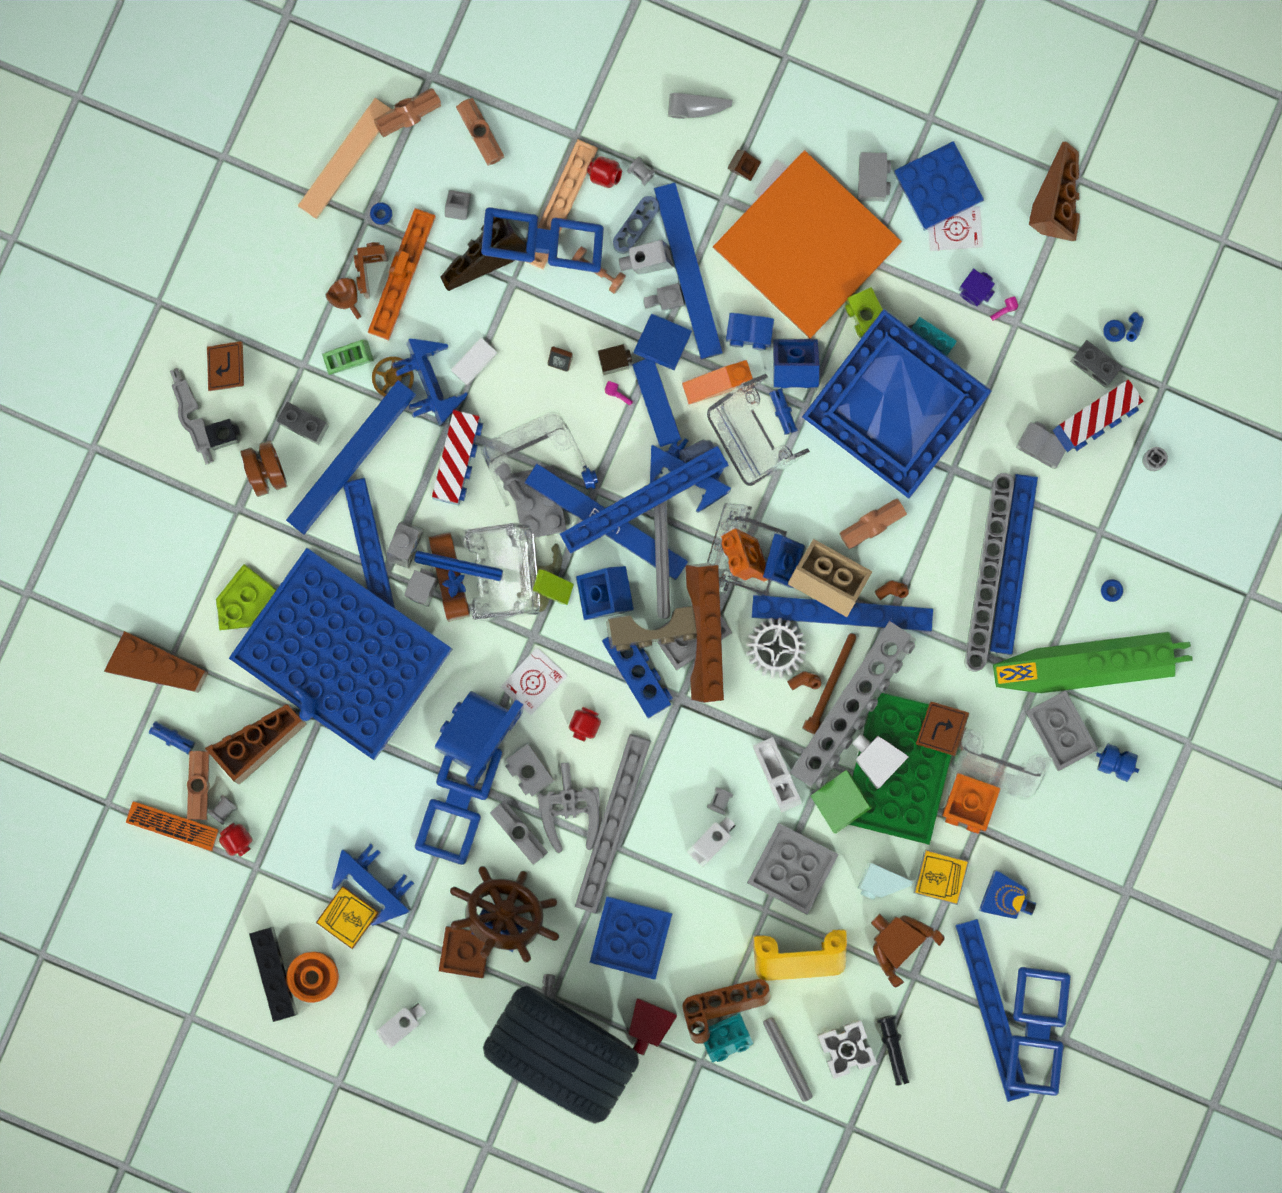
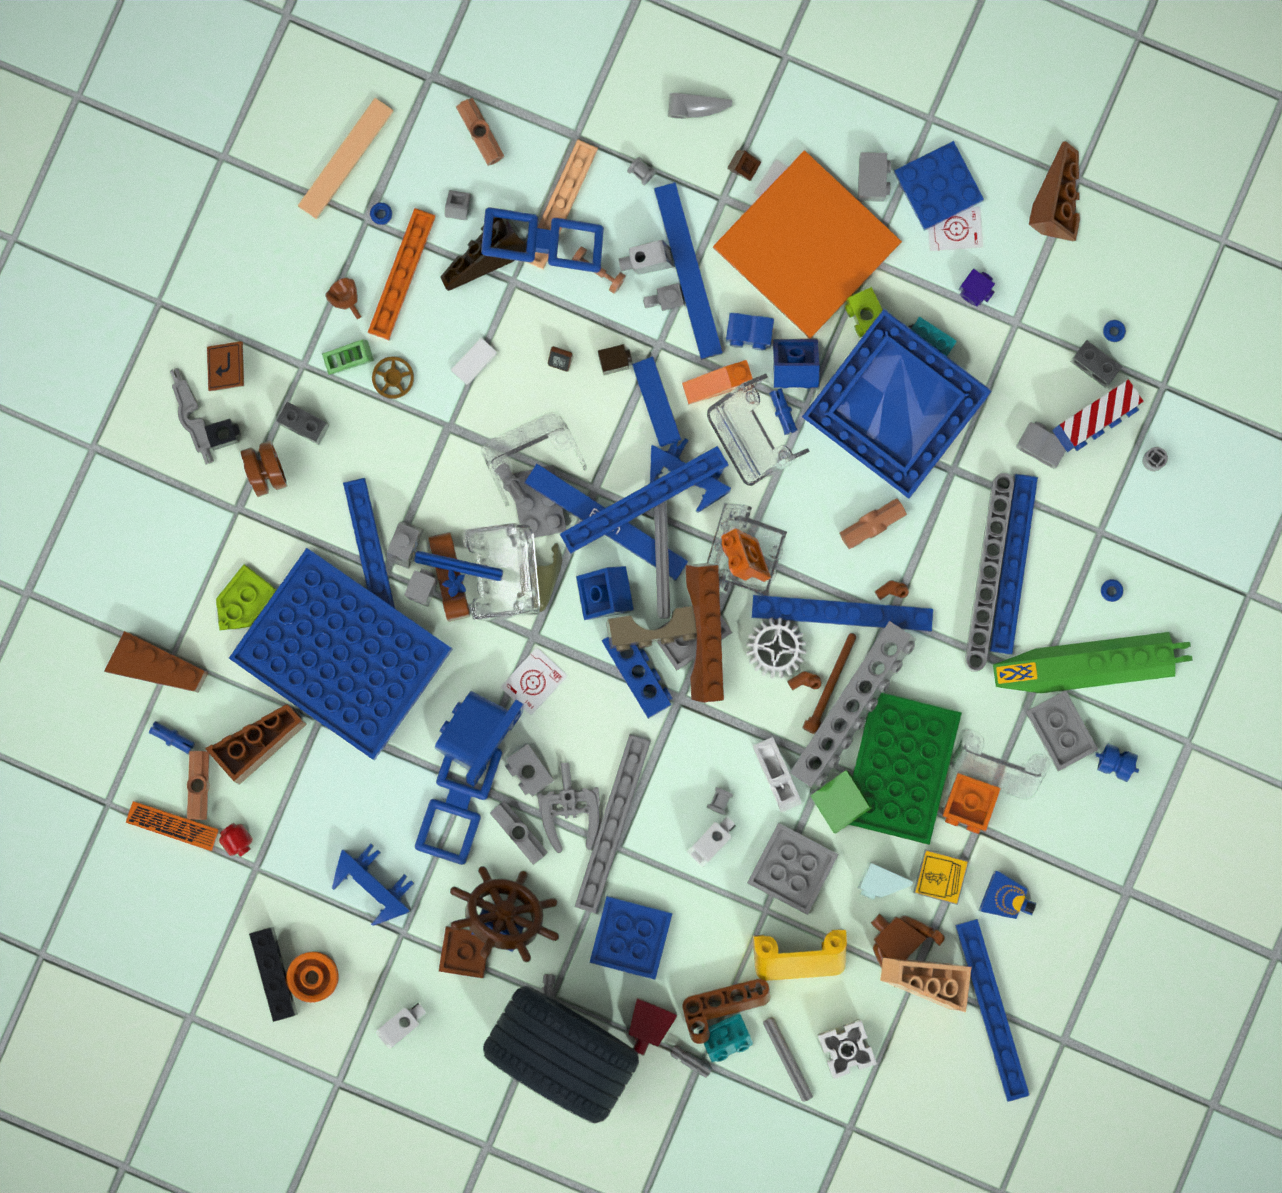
(222, 809): light grey bush -> none
(307, 704): blue arm -> none
(347, 917): yellow tile -> none
(351, 457): blue tile -> none
(370, 254): dark orange bracket -> none
(401, 264): orange tile -> none
(407, 112): nougat piece -> none
(418, 361): blue hose -> none
(456, 458): brick -> none
(553, 587): lime tile -> none
(584, 724): red head -> none
(589, 478): blue plate -> none
(604, 172): red head -> none
(611, 390): dark pink hand -> none
(621, 234): sand blue beam -> none
(662, 342): blue tile -> none
(691, 1061): none -> light grey axle
(696, 450): sand blue cone -> none
(783, 559): blue tile -> none
(830, 577): tan brick -> none
(878, 759): white torso -> none
(891, 1039): black pin -> none
(934, 981): none -> light nougat wedge
(942, 728): dark orange piece -> none
(1011, 305): dark pink hand -> none
(1038, 1031): blue bar -> none
(1135, 329): blue arm -> none

